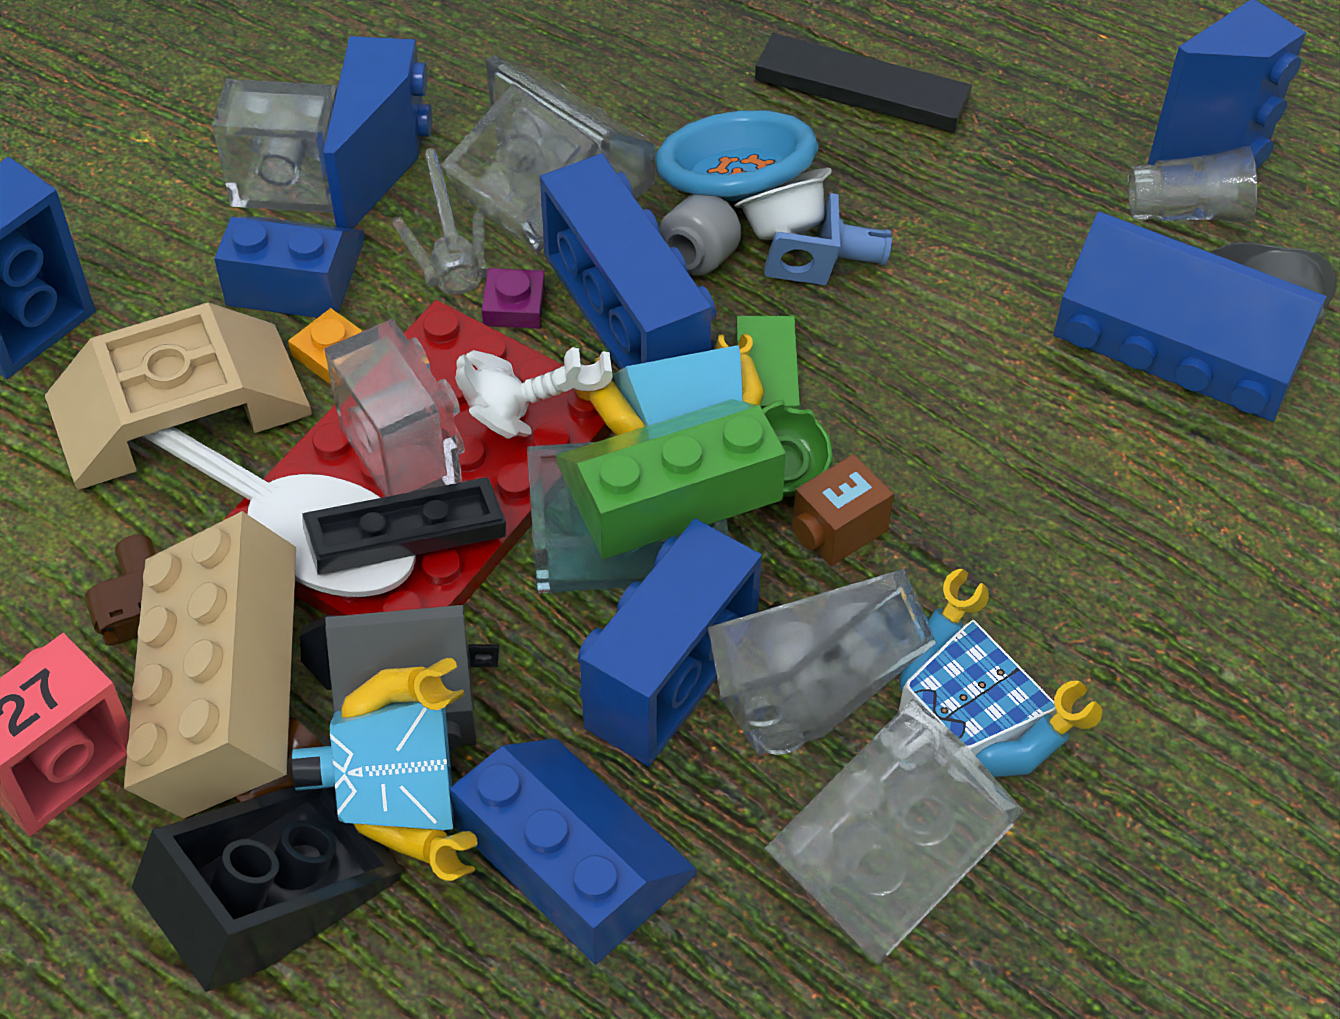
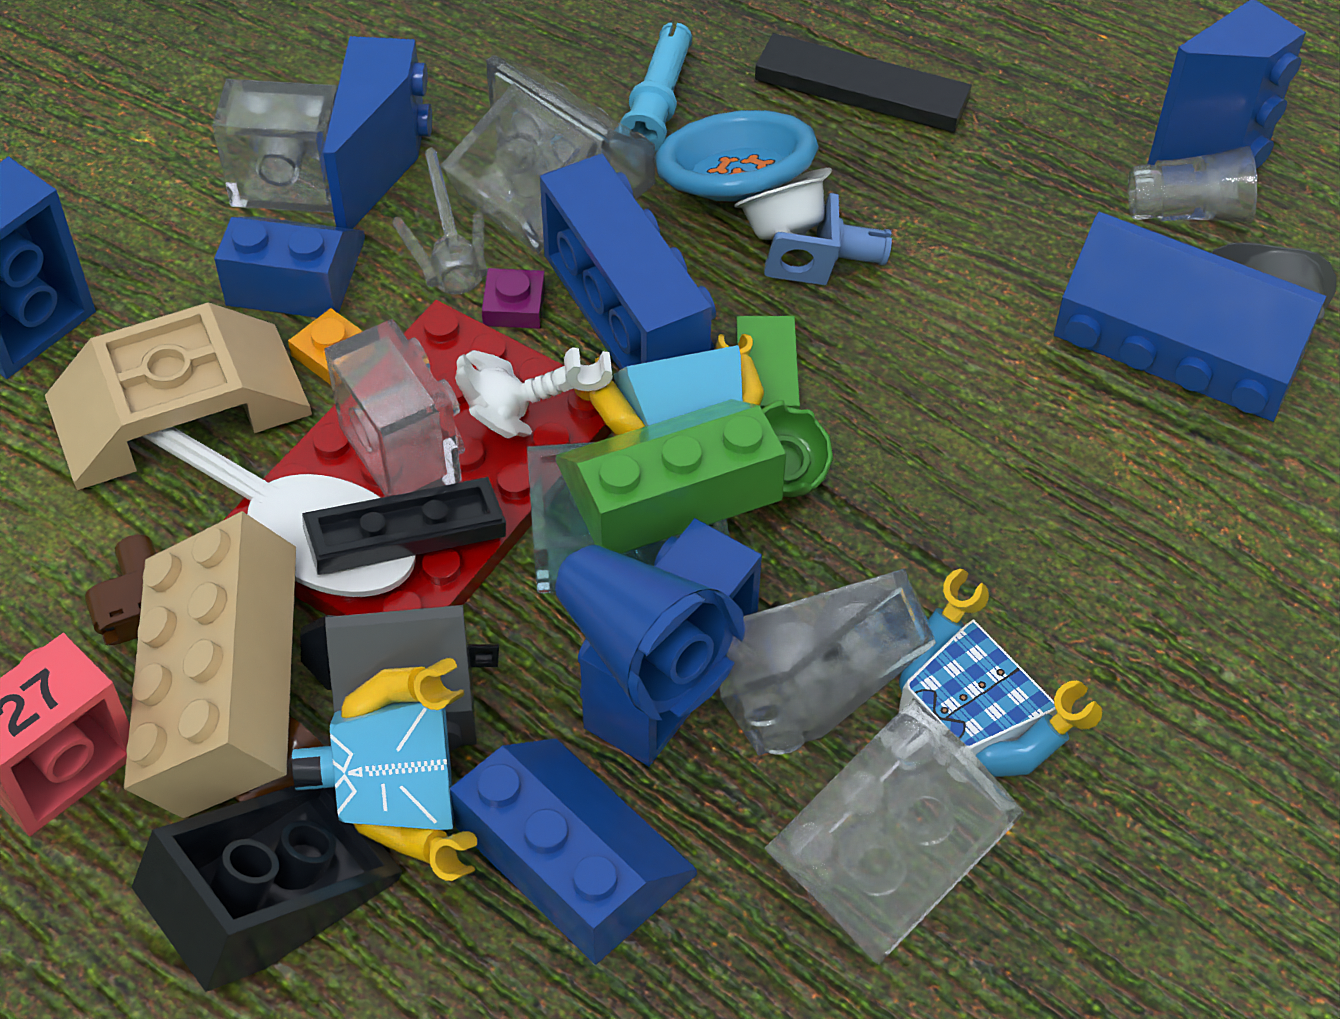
(651, 628): none -> blue cone
(653, 100): none -> medium azure pin
(703, 231): light grey head -> none
(841, 510): dark orange brick -> none

